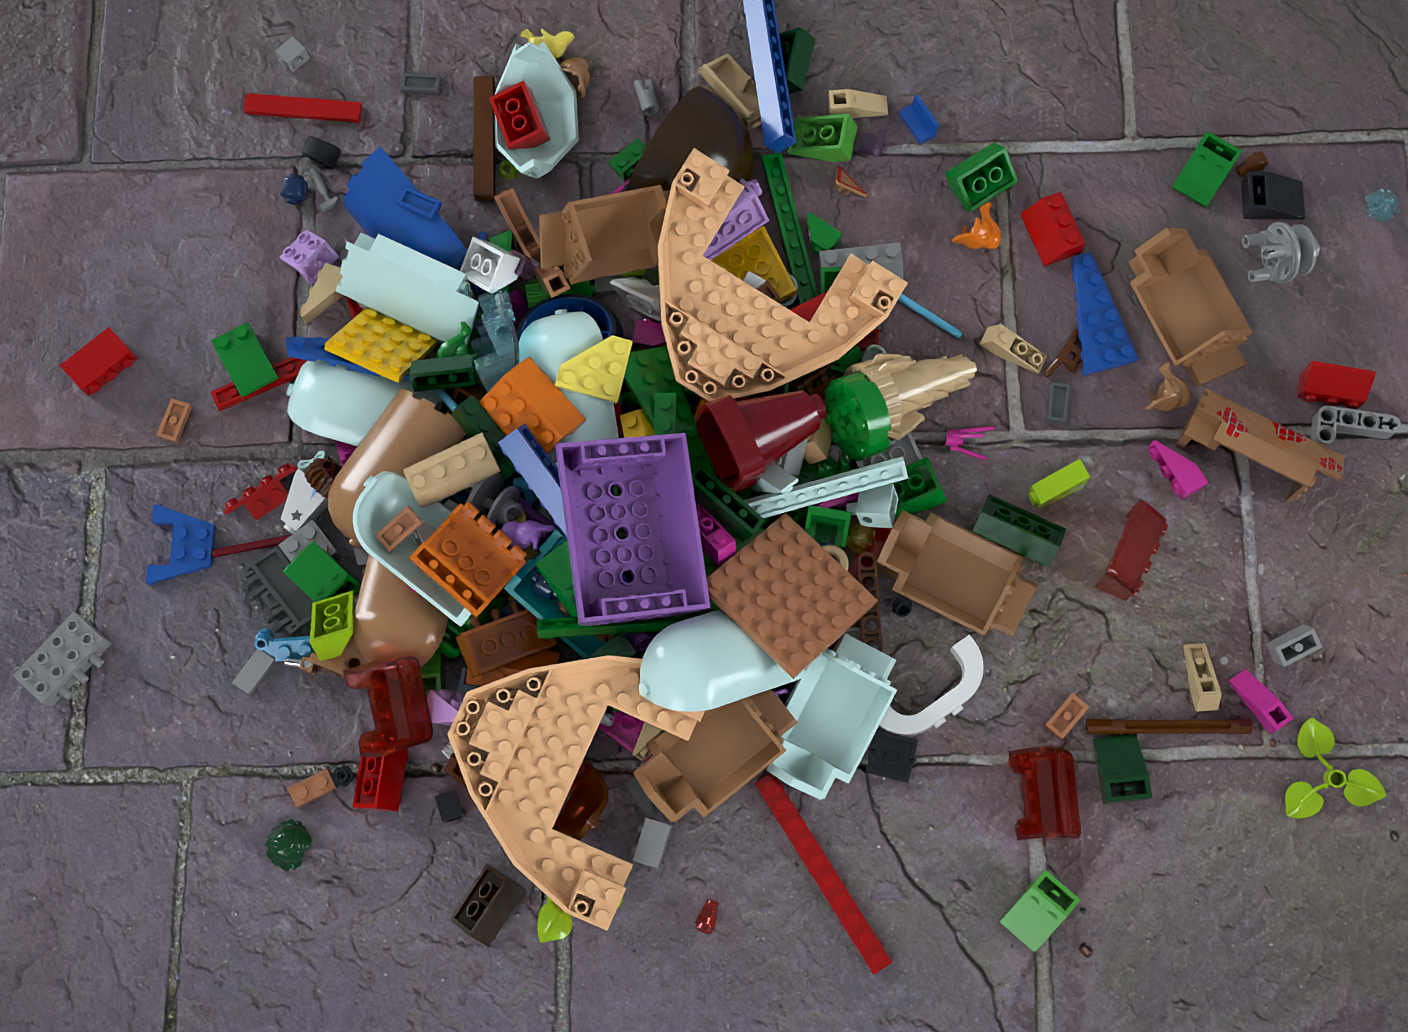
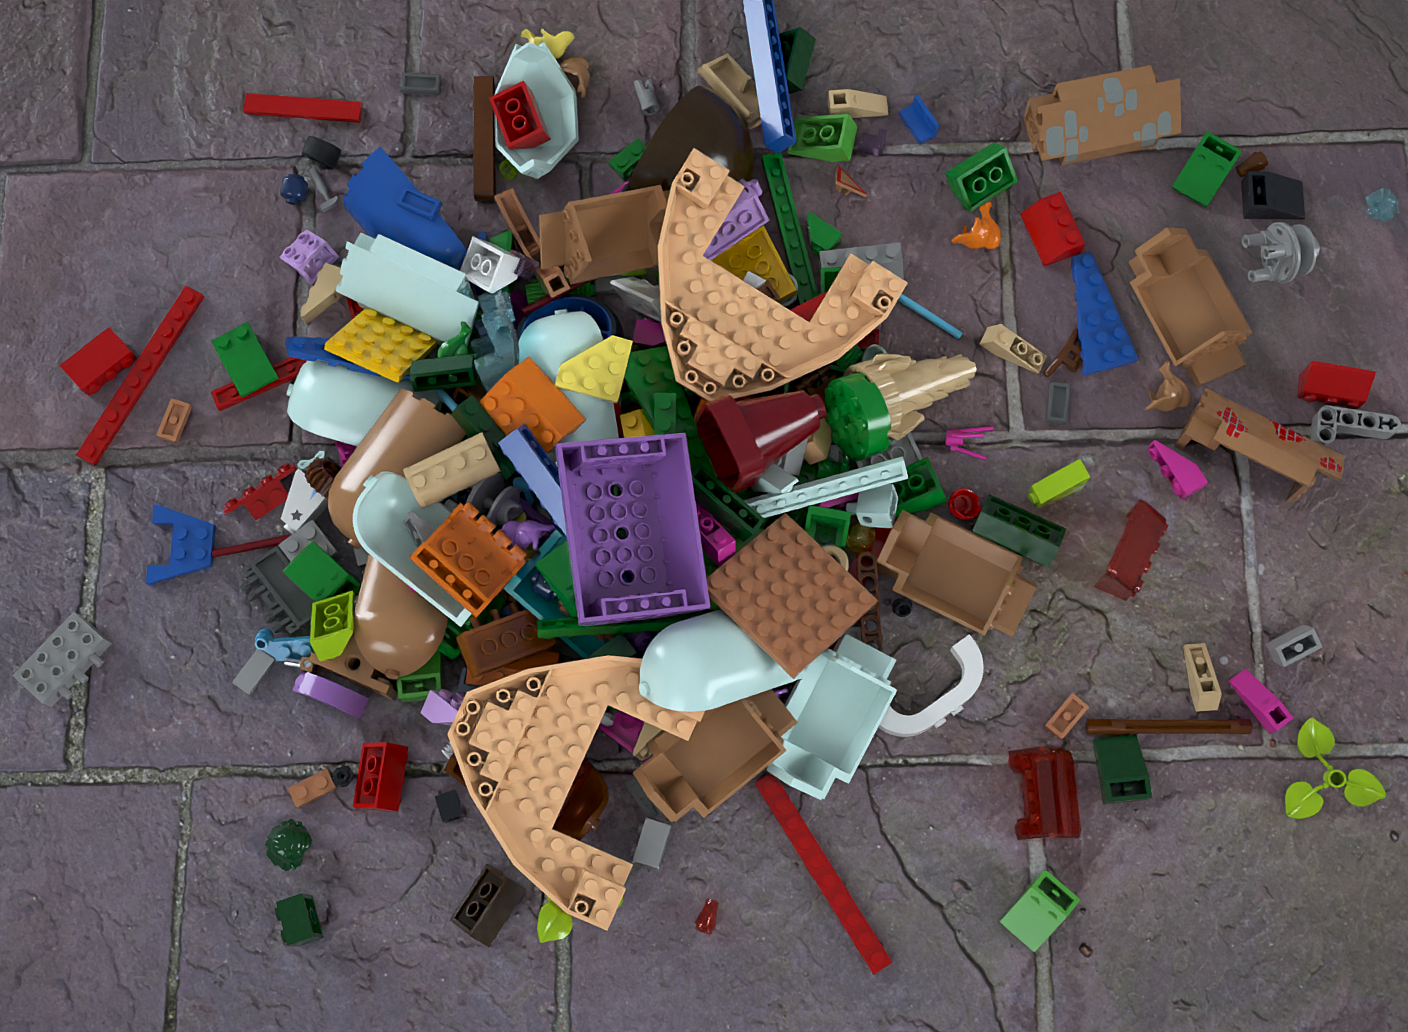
(140, 376): none -> red plate
(292, 55): light grey brick -> none
(298, 920): none -> dark green brick
(330, 693): none -> medium lavender arch
(396, 705): clear red windscreen -> none
(399, 529): nougat plate -> none
(547, 299): none -> dark red bar
(891, 756): black plate -> none
(964, 504): none -> red hair
(1103, 115): none -> medium nougat panel

